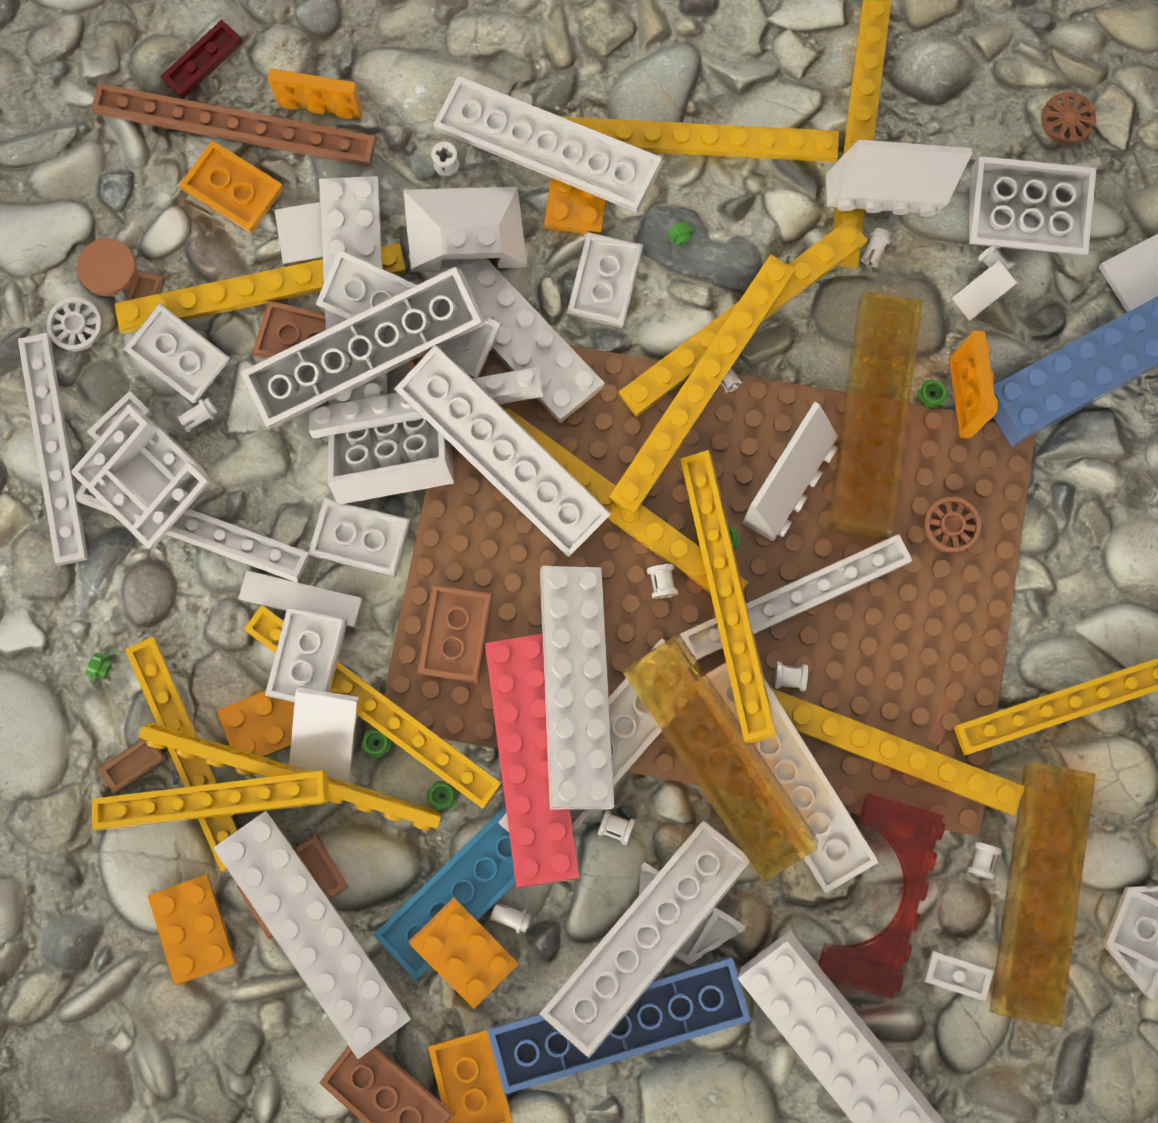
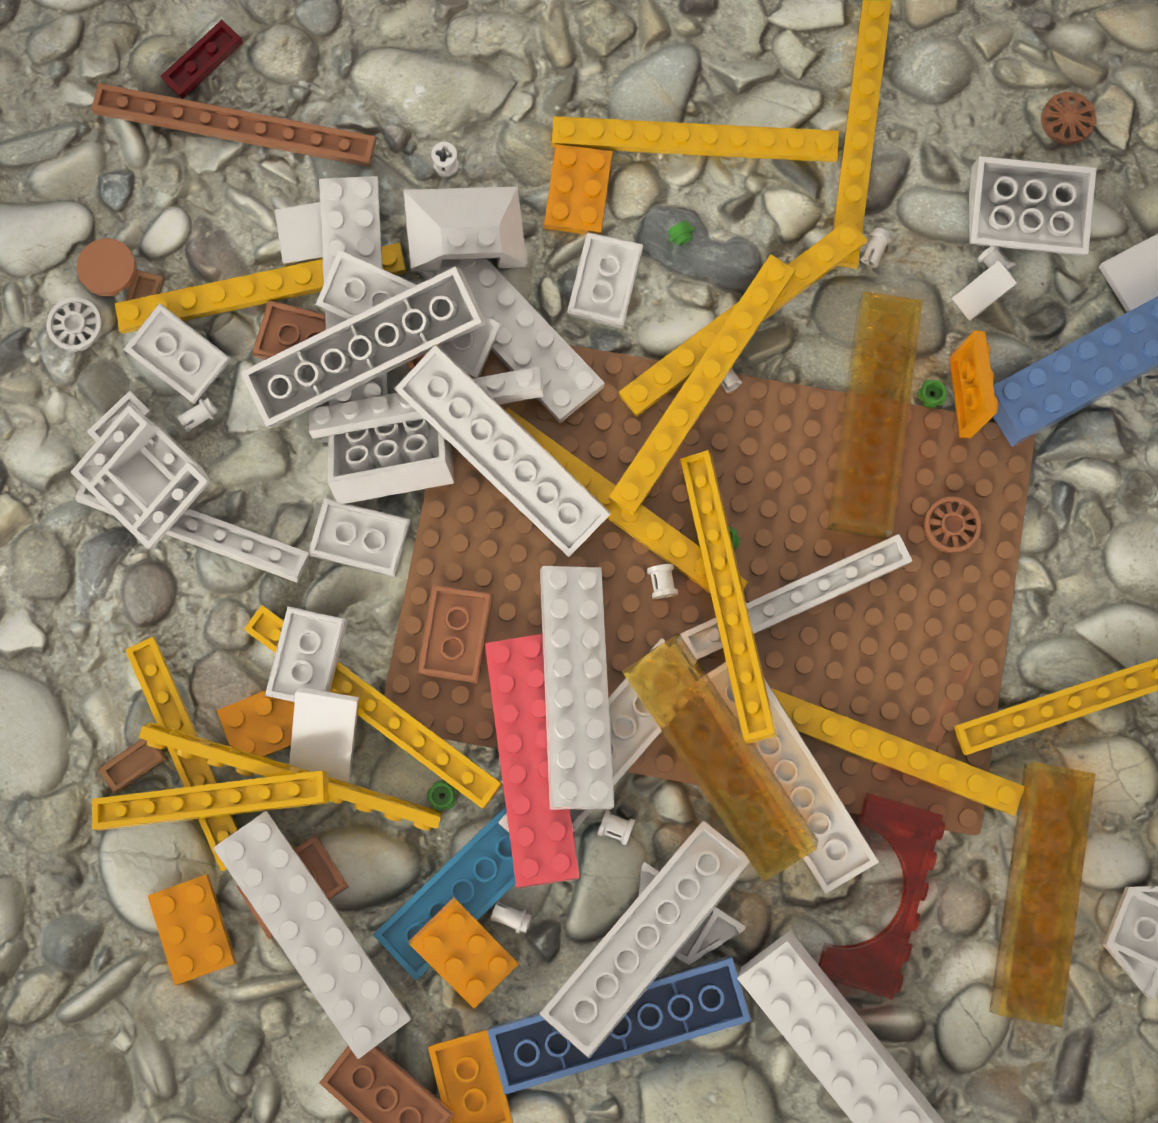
(52, 449): white plate -> none
(99, 666): bright green plate -> none
(231, 187): light orange plate -> none
(281, 593): white tile -> none
(315, 94): light orange plate -> none
(368, 743): bright green plate -> none
(548, 144): white plate -> none
(790, 676): white bush -> none
(792, 474): white slope -> none
(896, 177): white slope -> none
(958, 976): white plate -> none
(984, 860): white bush -> none

